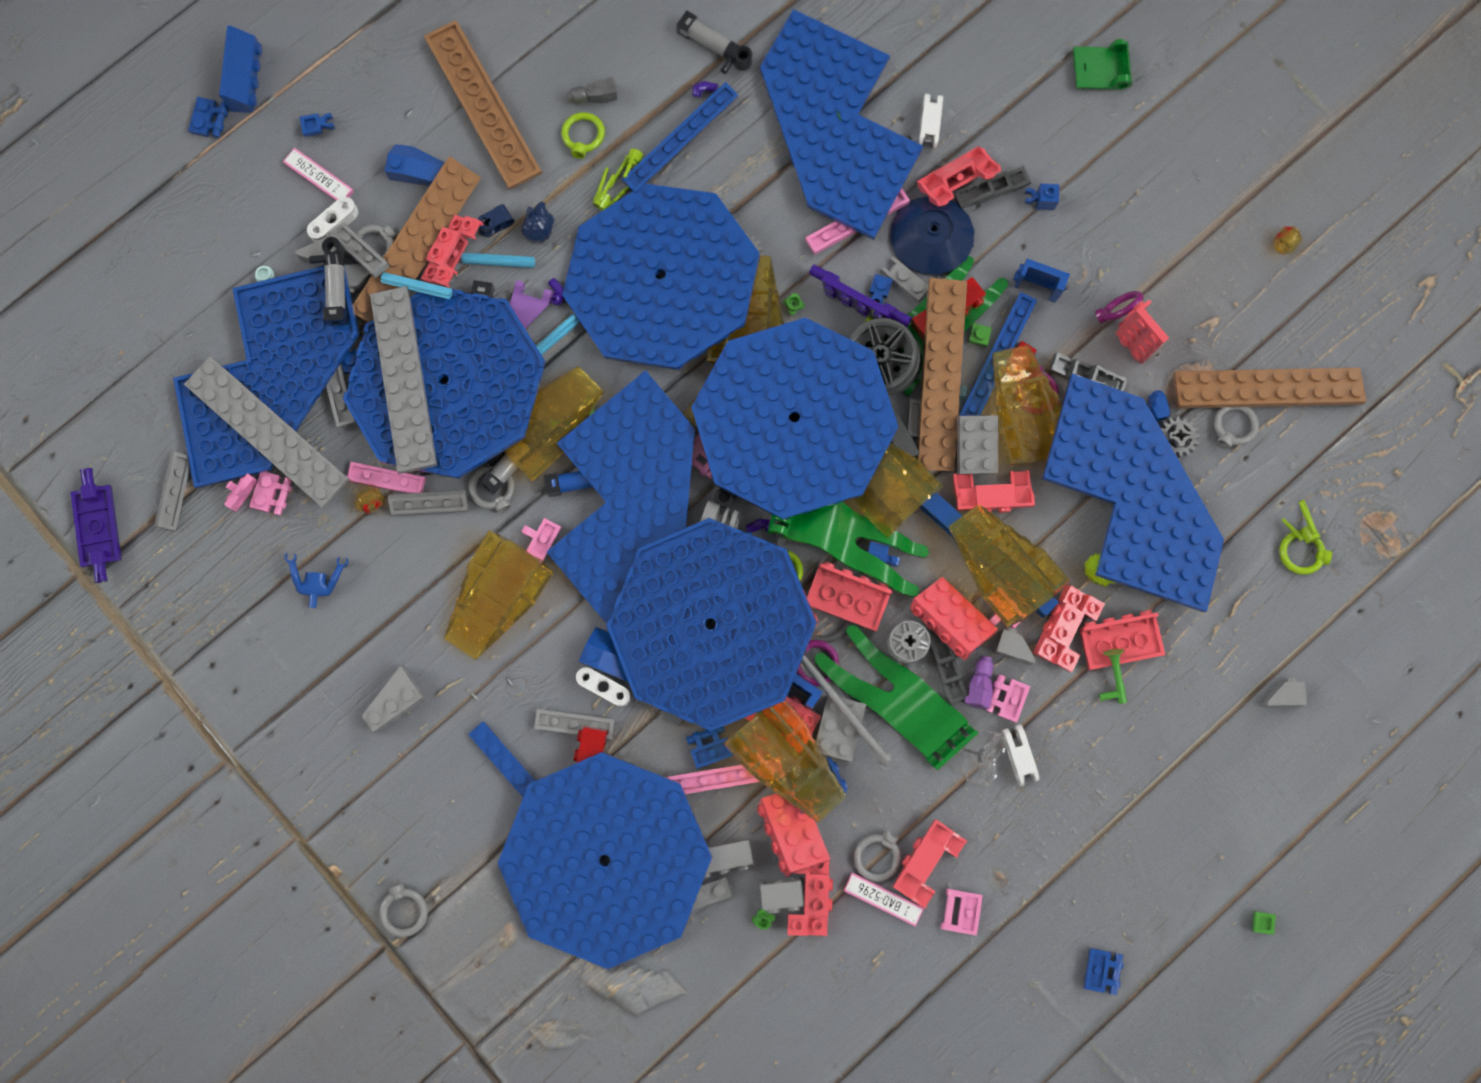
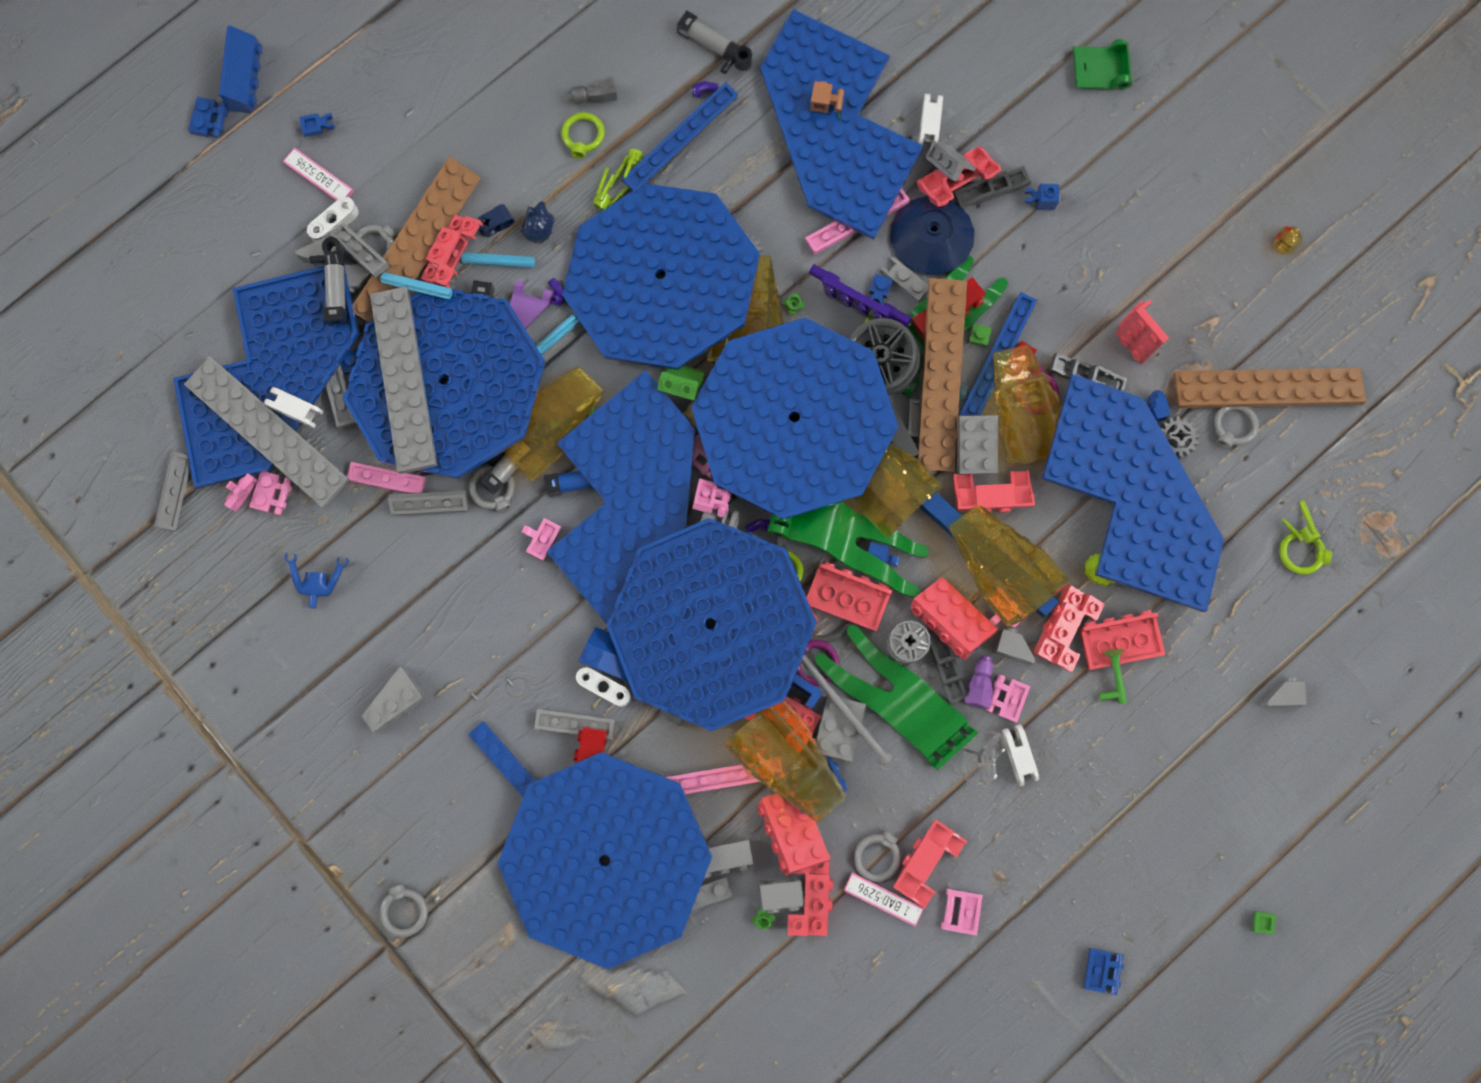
(95, 525): dark purple plate -> none
(264, 273): light aqua plate -> none
(293, 407): none -> white piece
(369, 499): clear yellow head -> none
(412, 165): blue wedge -> none
(483, 105): medium nougat plate -> none
(495, 593): clear yellow wedge -> none
(682, 382): none -> bright green panel
(706, 495): none -> bright pink plate
(710, 752): blue plate -> none
(822, 98): none -> nougat brick
(948, 160): none -> light grey panel
(1043, 276): blue panel -> none
(1105, 314): magenta piece -> none

